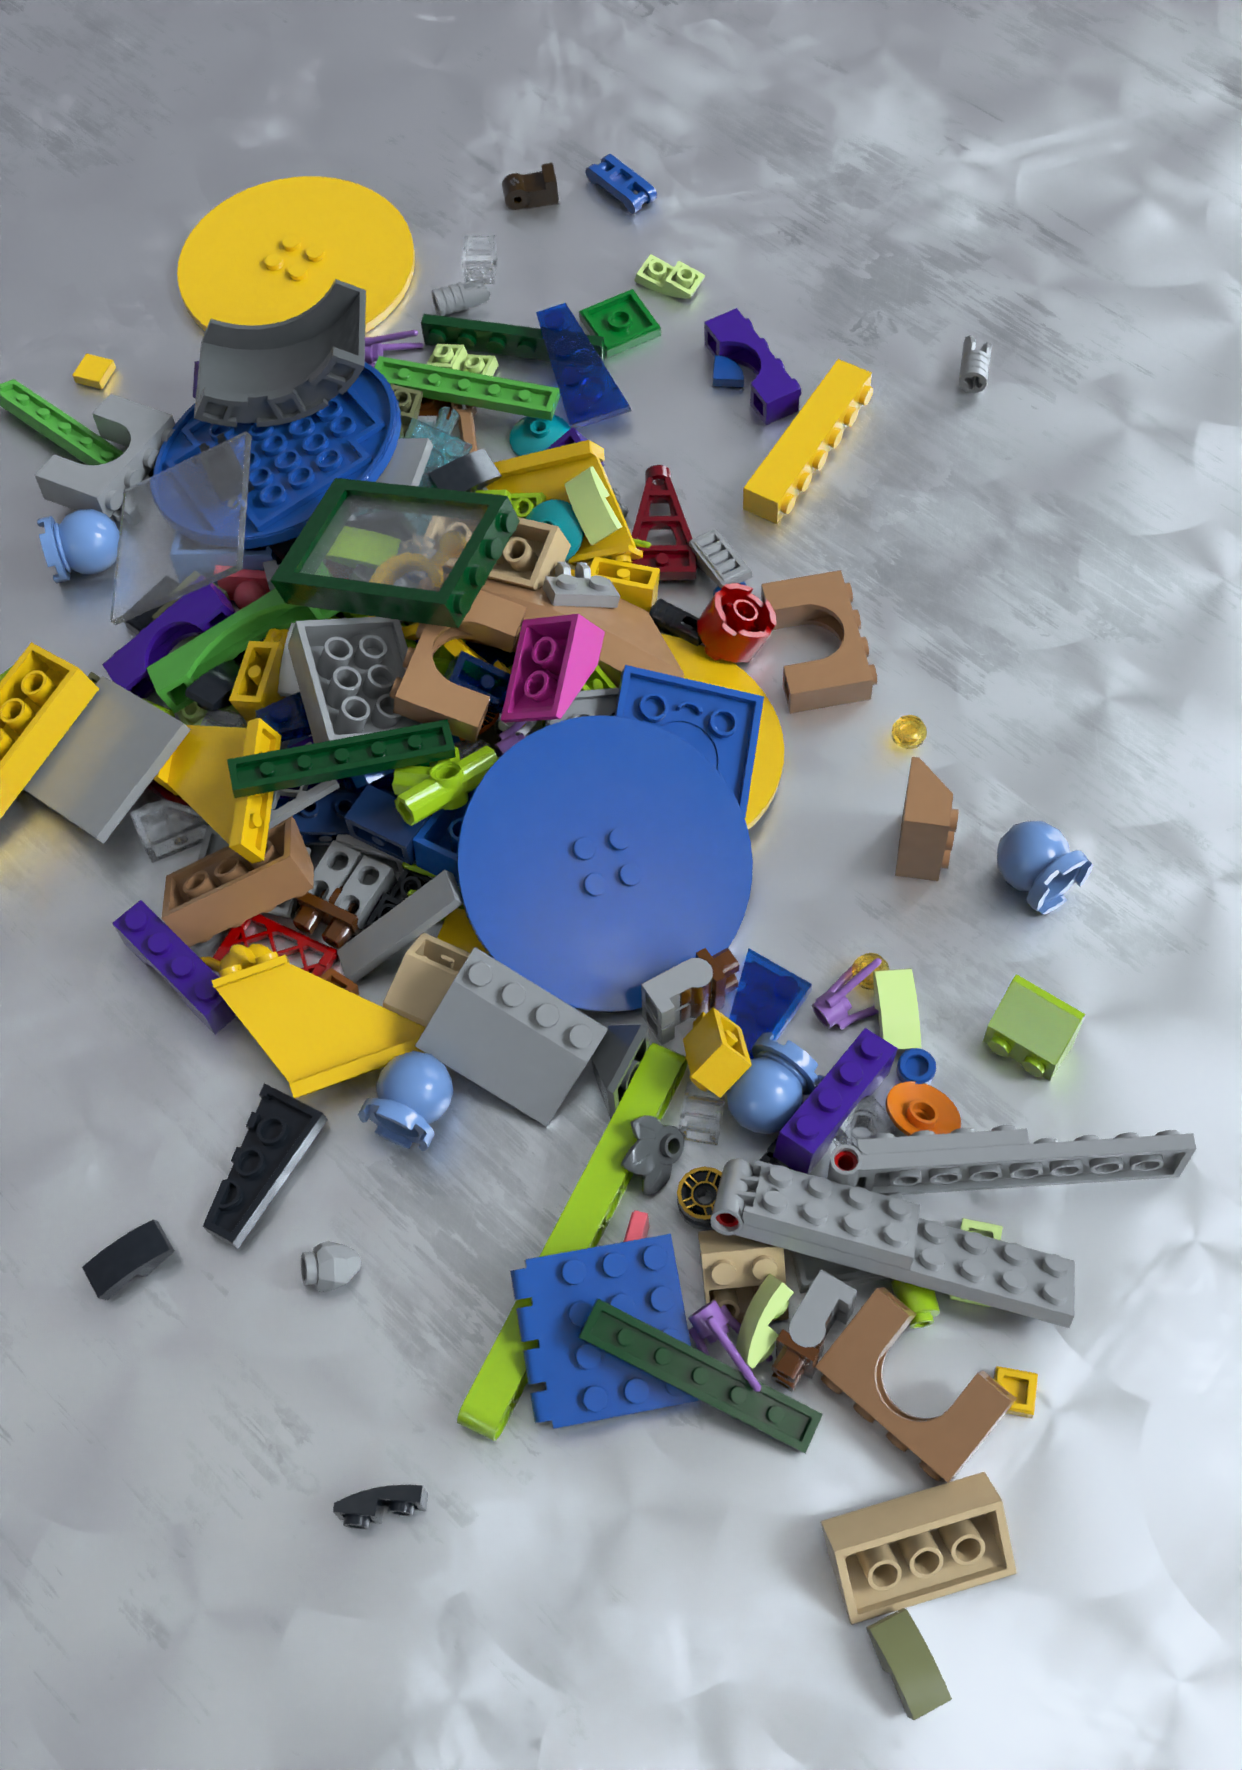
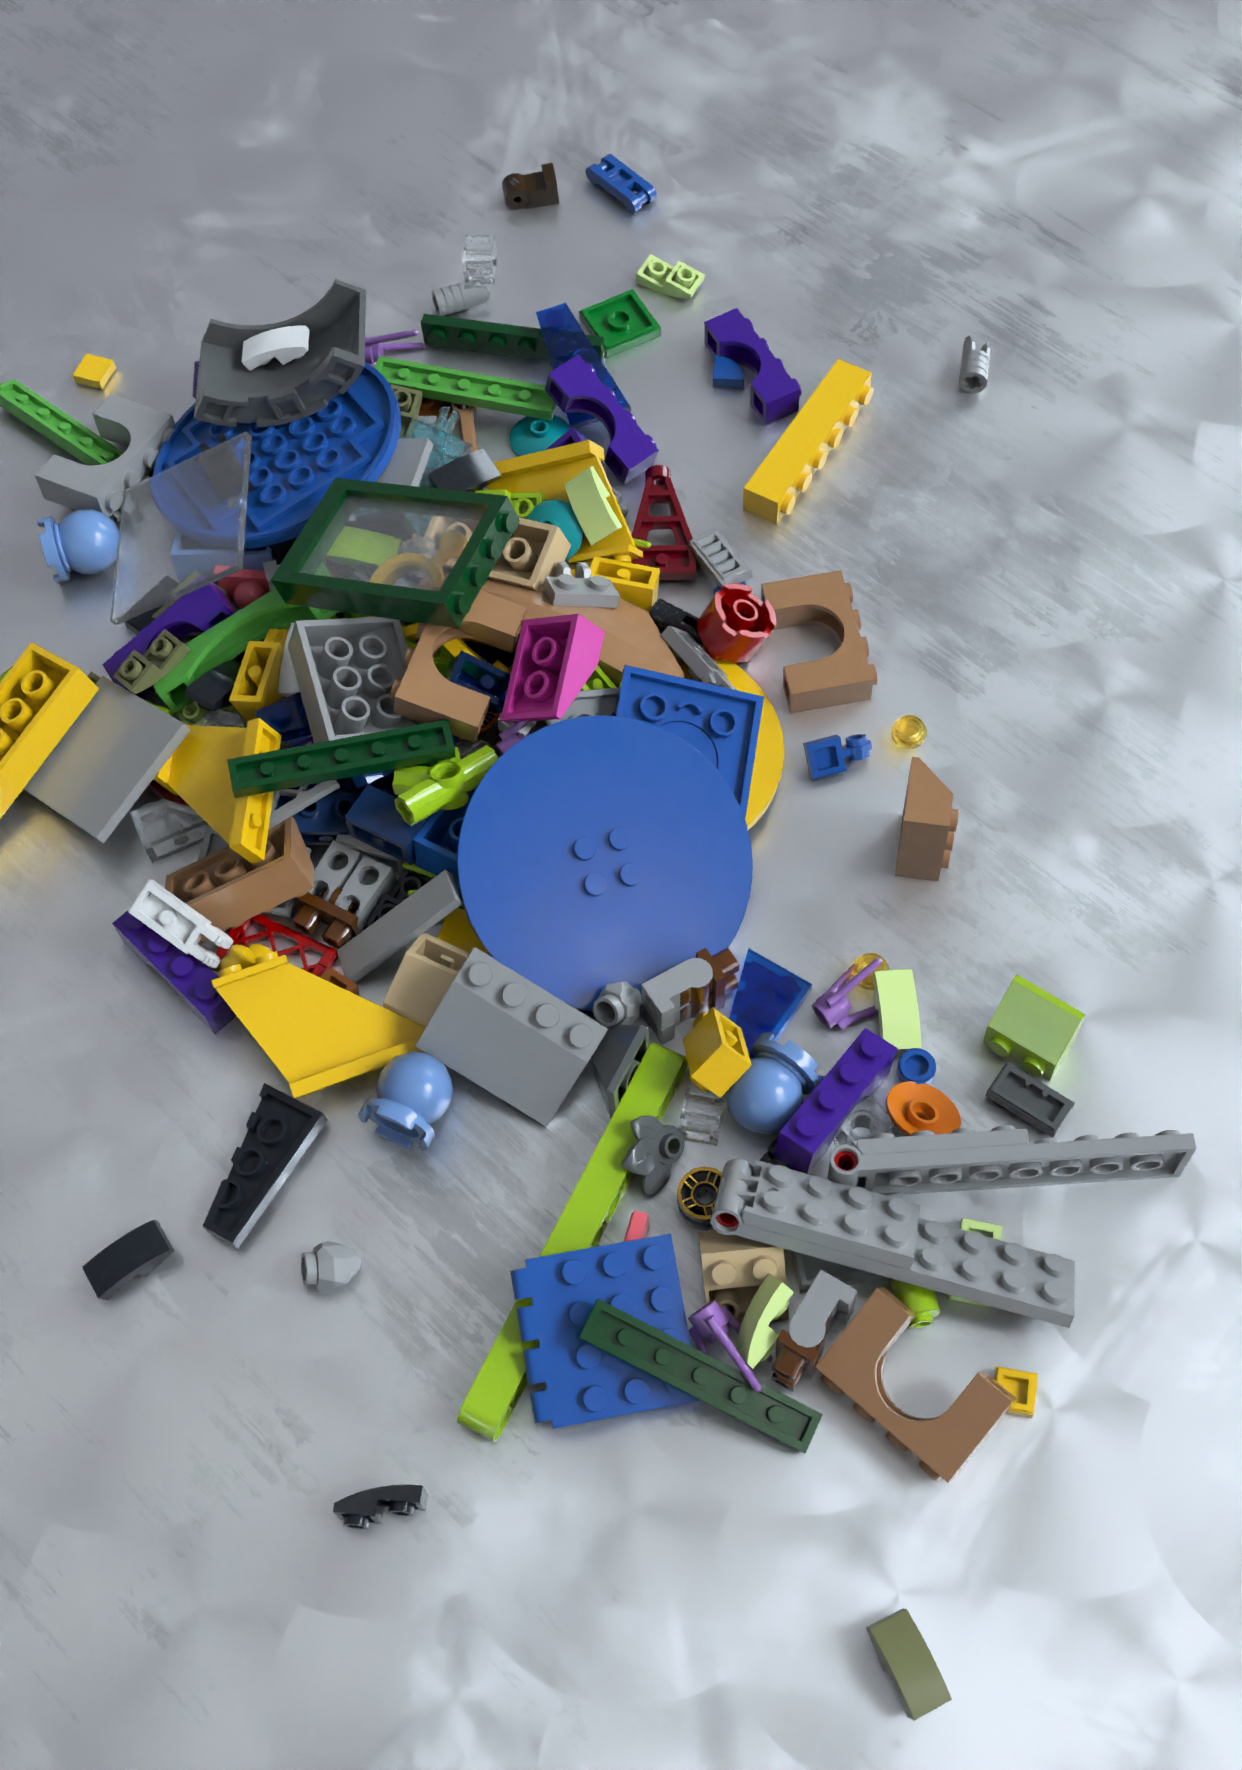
(145, 670): none -> olive slope
(178, 922): none -> white hinge
(281, 343): none -> white slope
(286, 243): yellow plate -> none
(457, 358): yellowish green slope -> none
(578, 389): none -> dark purple arch
(617, 1004): none -> light grey rock
(701, 664): none -> light grey hinge
(827, 755): none -> blue plate
(919, 1547): tan slope -> none
(1030, 1099): none -> dark grey plate
(1039, 861): medium blue tile -> none

